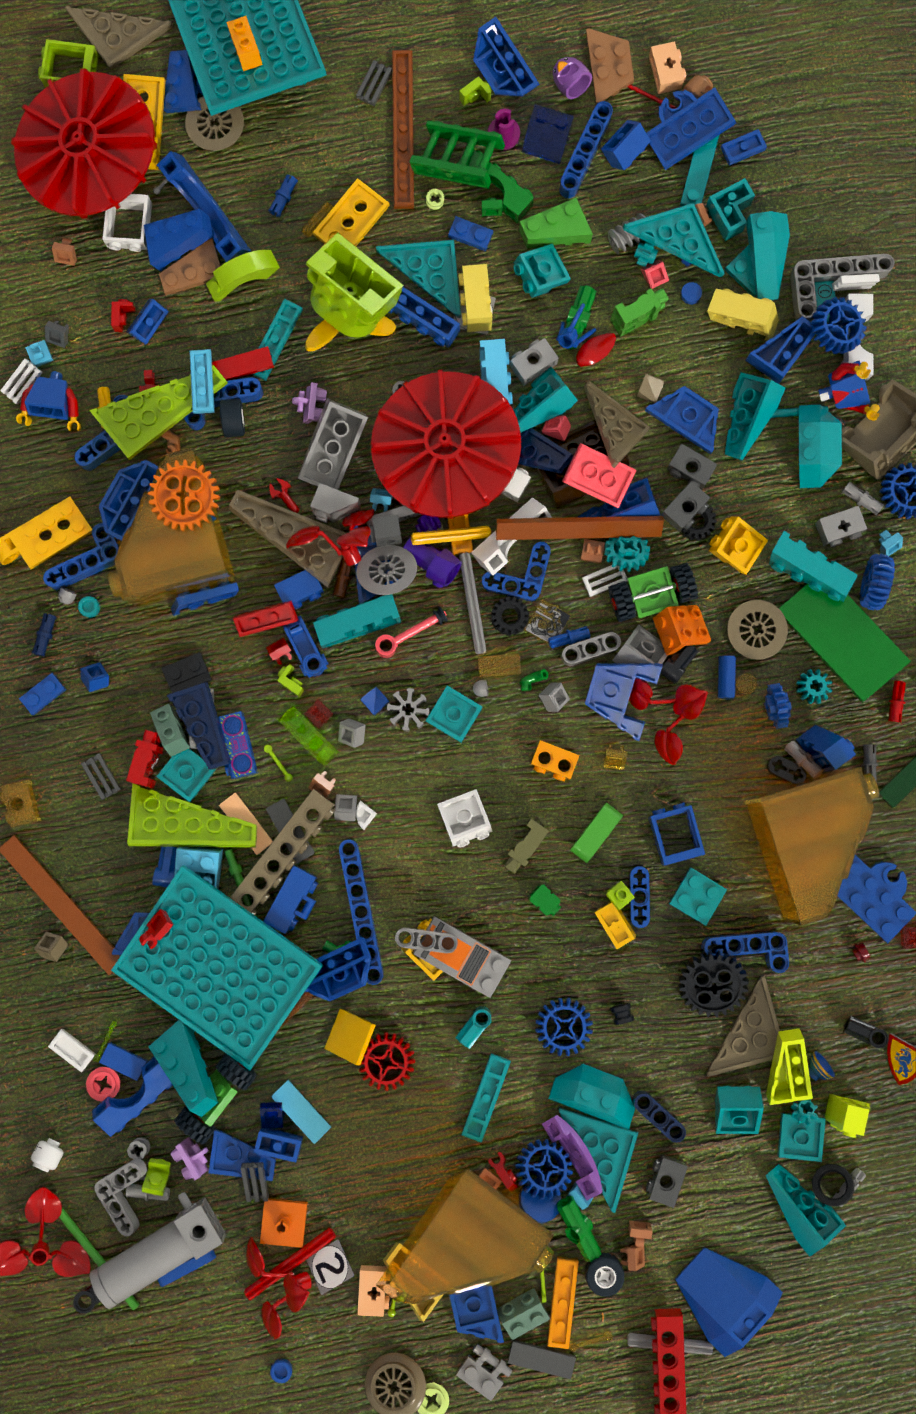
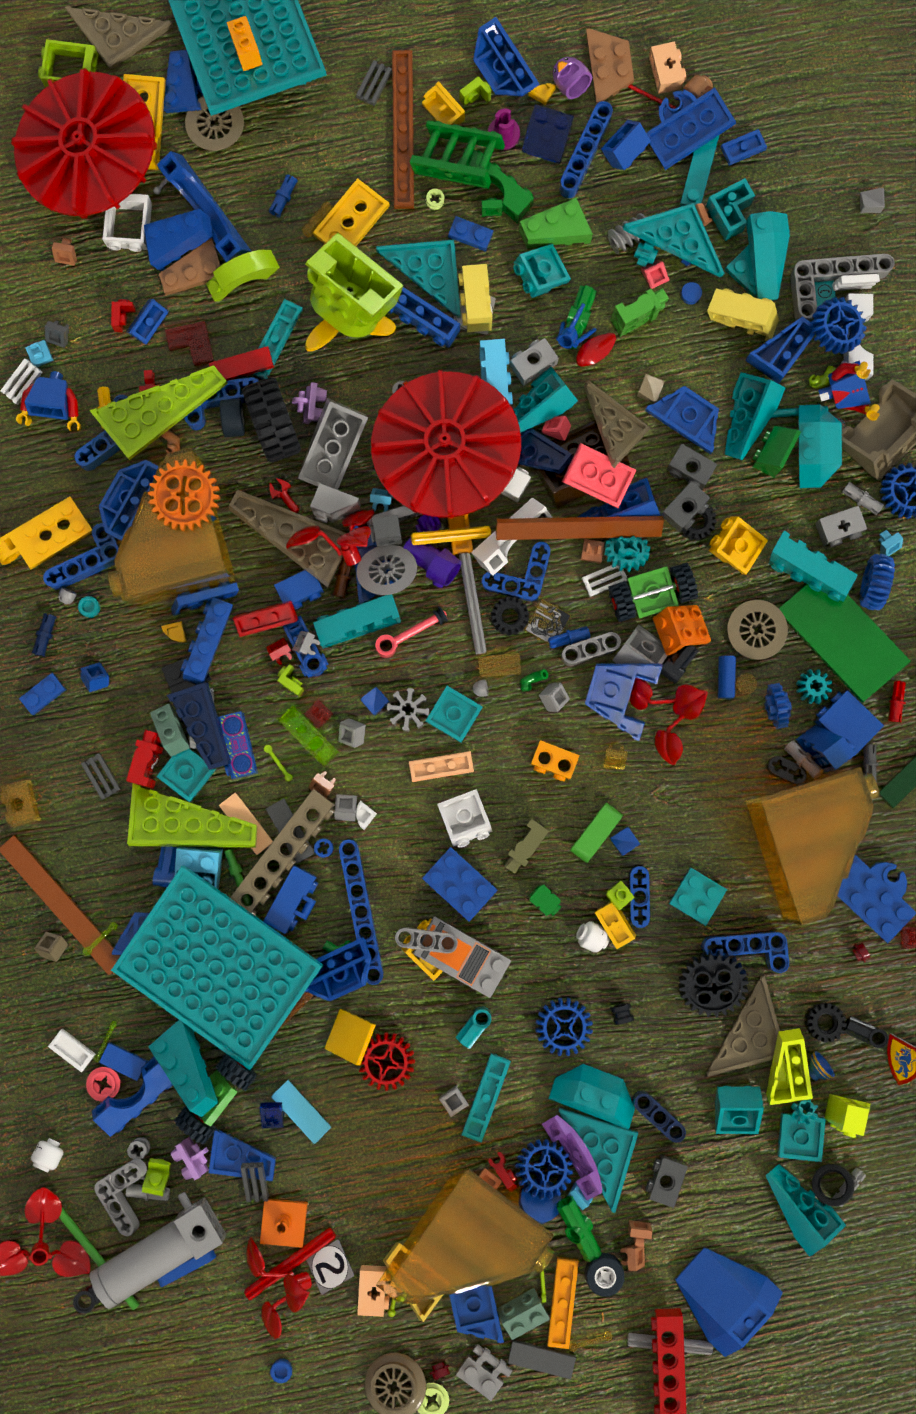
(88, 950): none -> clear neon green hinge
(158, 927): red plate -> none
(175, 632): none -> yellow tile
(192, 336): none -> clear red tile
(202, 381): medium azure tile -> none
(207, 642): none -> blue brick
(271, 419): none -> black tyre
(278, 1144): blue brick -> none
(304, 642): none -> light grey tile
(317, 845): none -> blue bush
(440, 1370): none -> dark red plate
(441, 766): none -> light nougat tile
(443, 106): none -> yellow hinge
(453, 1101): none -> light grey slope
(459, 884): none -> blue brick
(542, 92): none -> yellow tile
(592, 937): none -> white head
(624, 841): none -> blue slope
(683, 855): blue window -> none
(776, 450): none -> green slope
(821, 381): none -> lime arm
(838, 1022): none -> black tyre
(849, 719): none -> blue brick
(872, 201): none -> light grey slope

